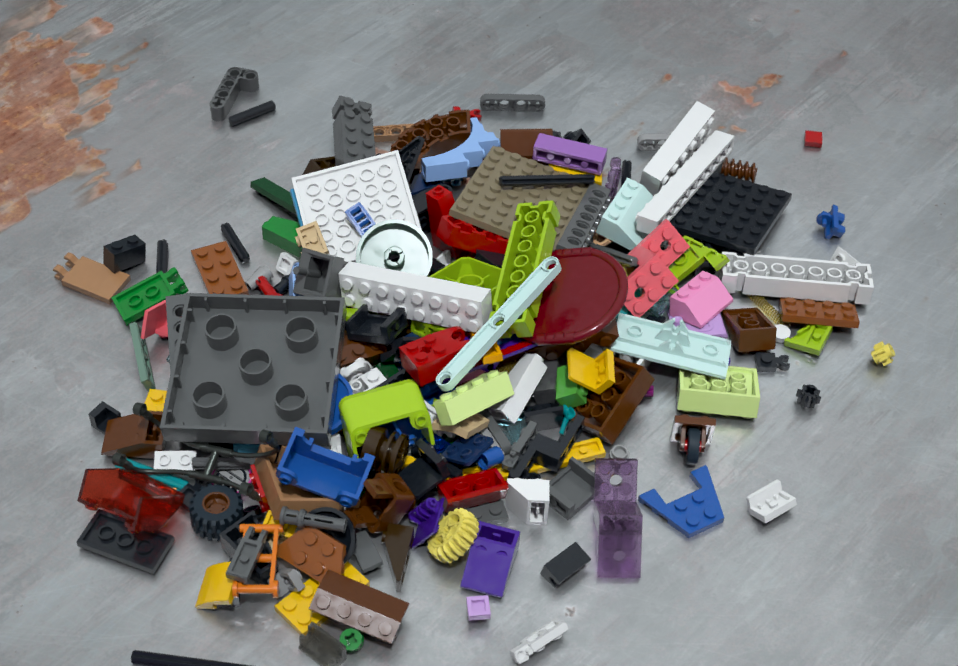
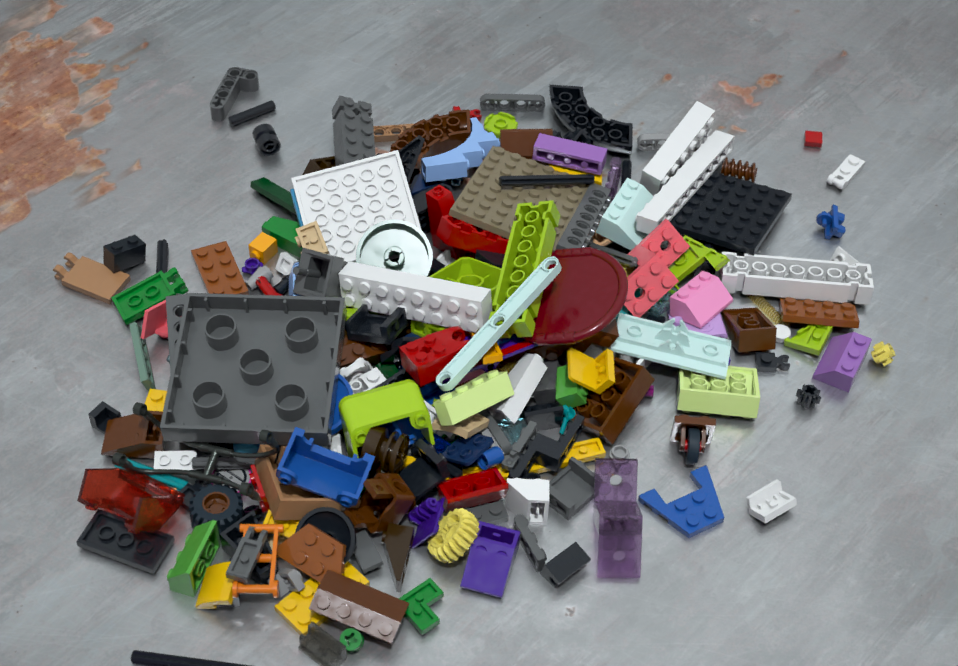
(196, 556): none -> bright green slope
(235, 242): black axle -> none
(251, 265): none -> dark purple plate
(263, 248): none -> light orange brick
(266, 139): none -> black wheel
(303, 518): dark grey pin -> none
(356, 213): slope -> none
(418, 610): none -> green plate
(478, 607): lavender tile -> none
(502, 120): none -> lime tile
(529, 543): none -> dark grey hinge
(537, 640): white hinge -> none
(575, 114): none -> black brick
(842, 360): none -> medium lavender slope
(846, 172): none -> white plate

